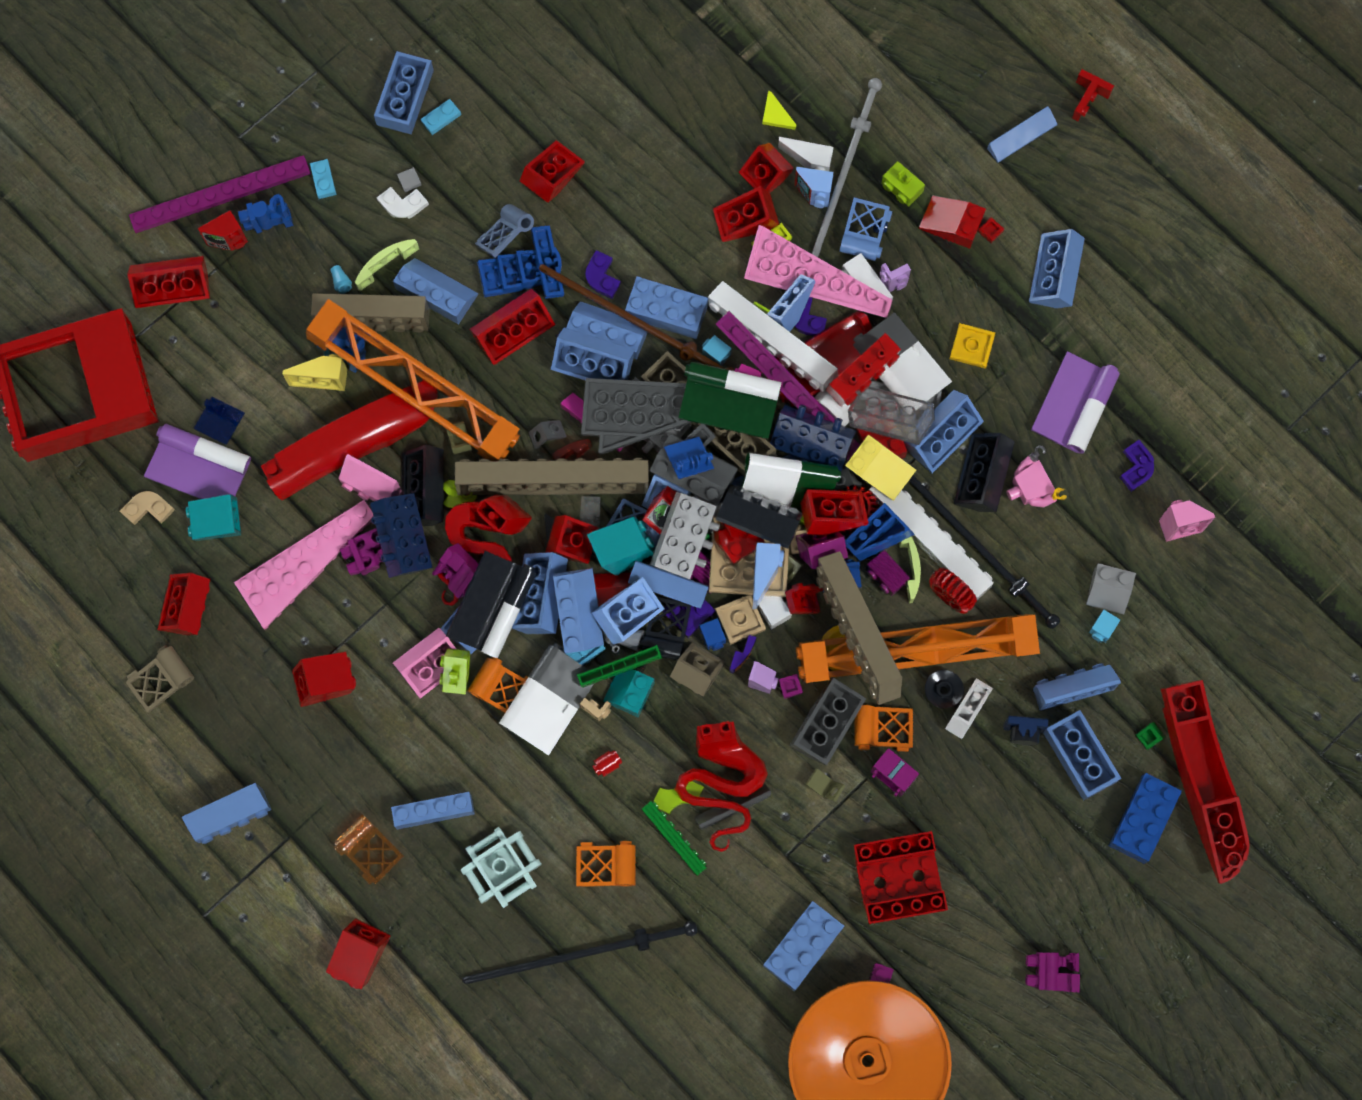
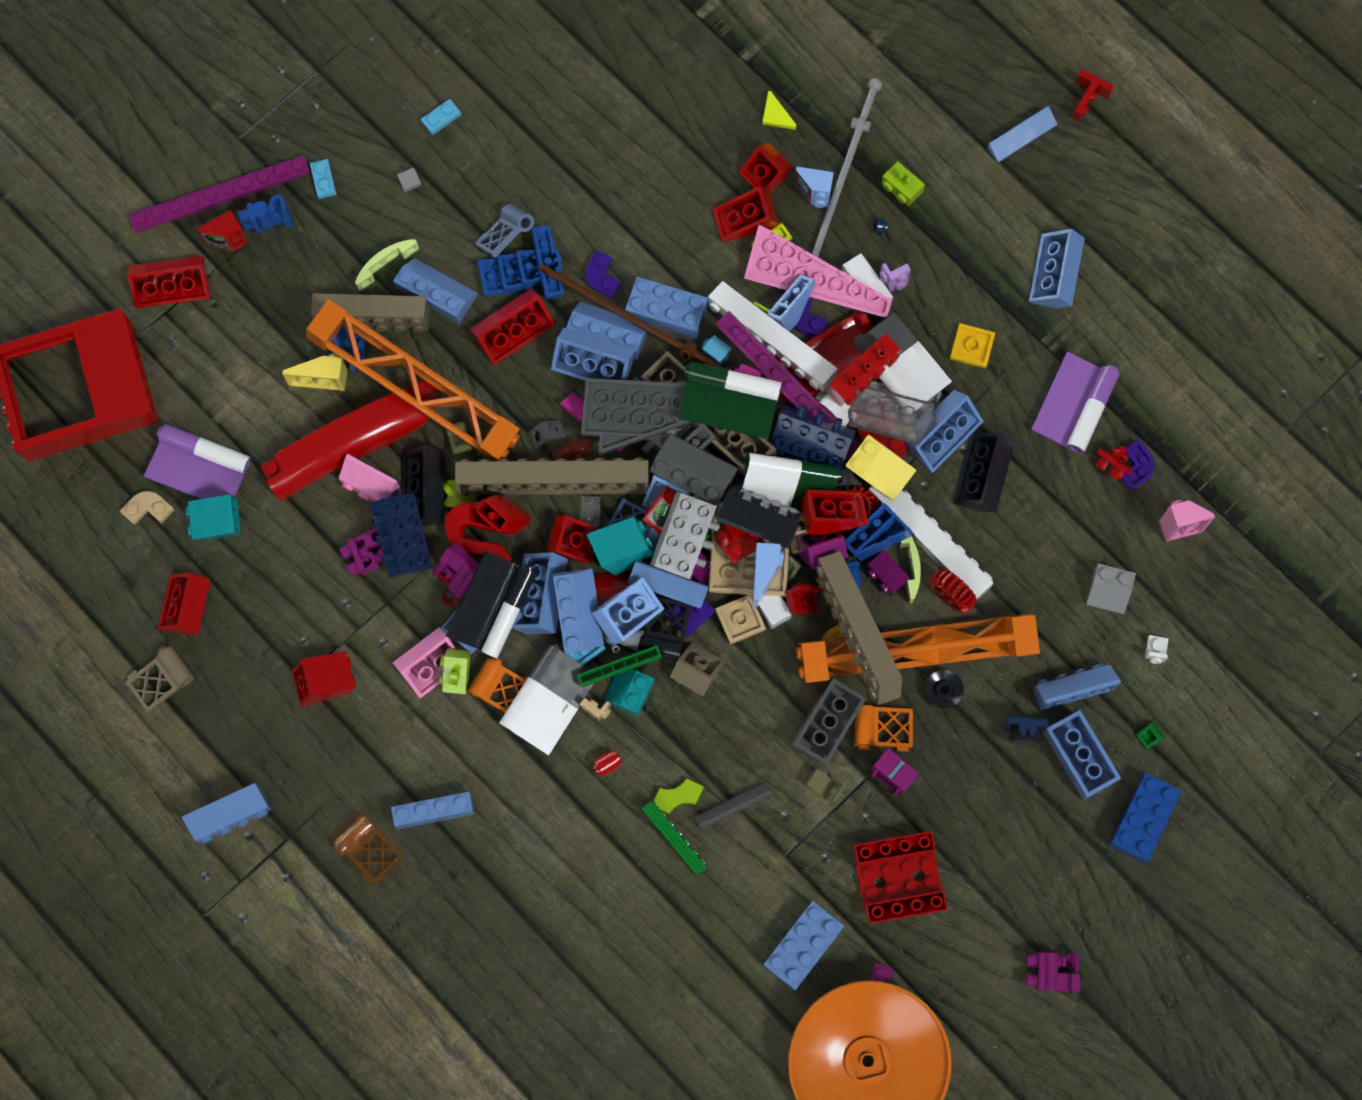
(219, 420): clear blue hinge -> none
(286, 575): bright pink wing -> none
(340, 280): medium azure cone -> none
(357, 953): red slope -> none
(402, 208): white plate -> none
(403, 92): medium blue brick -> none
(500, 867): light aqua brick -> none
(551, 171): red slope -> none
(622, 861): orange piece -> none
(640, 940): black bar -> none
(689, 457): blue hinge -> none
(713, 635): blue brick -> none
(724, 747): red hips -> none
(739, 657): dark purple slope -> none
(762, 678): lavender slope -> none
(790, 686): magenta plate -> none
(807, 154): white slope -> none
(857, 243): medium blue piece -> none
(953, 220): red slope -> none
(969, 708): white slope -> none
(991, 230): red tile -> none
(1018, 586): black bar -> none
(1033, 483): bright pink torso -> none
(1104, 626): medium azure brick -> none
(1107, 458): none -> red hips
(1156, 649): none -> white bracket
(1206, 778): red slope -> none

